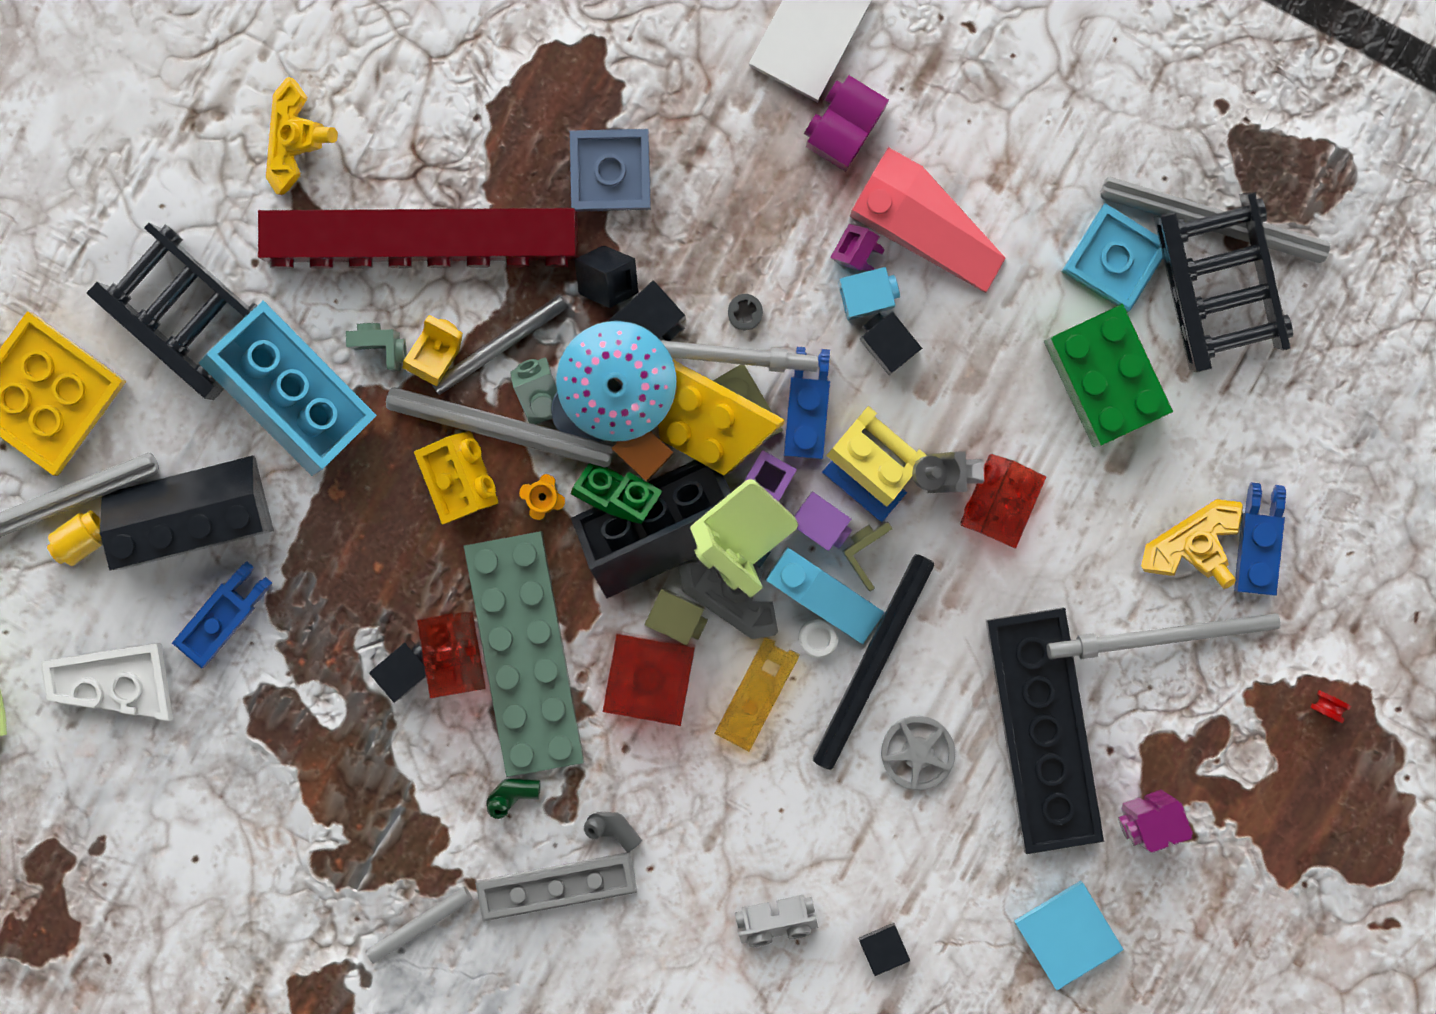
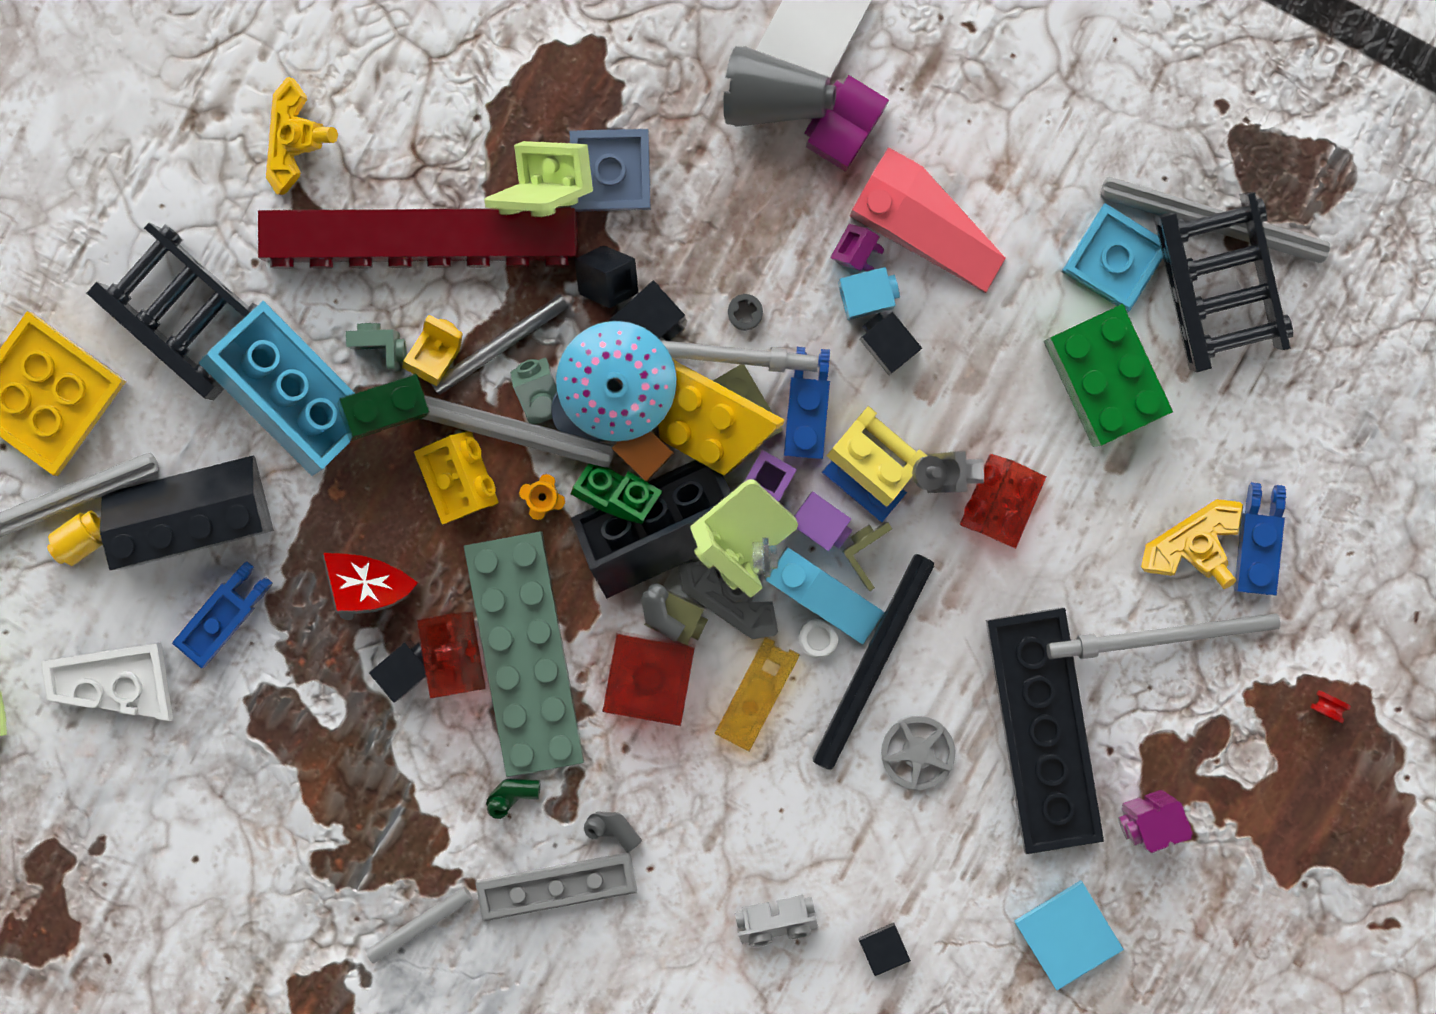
(364, 584): none -> red shield
(383, 407): none -> dark green brick
(548, 178): none -> yellowish green bracket
(656, 613): none -> dark grey arm
(764, 557): none -> clear plate
(773, 90): none -> dark grey cone

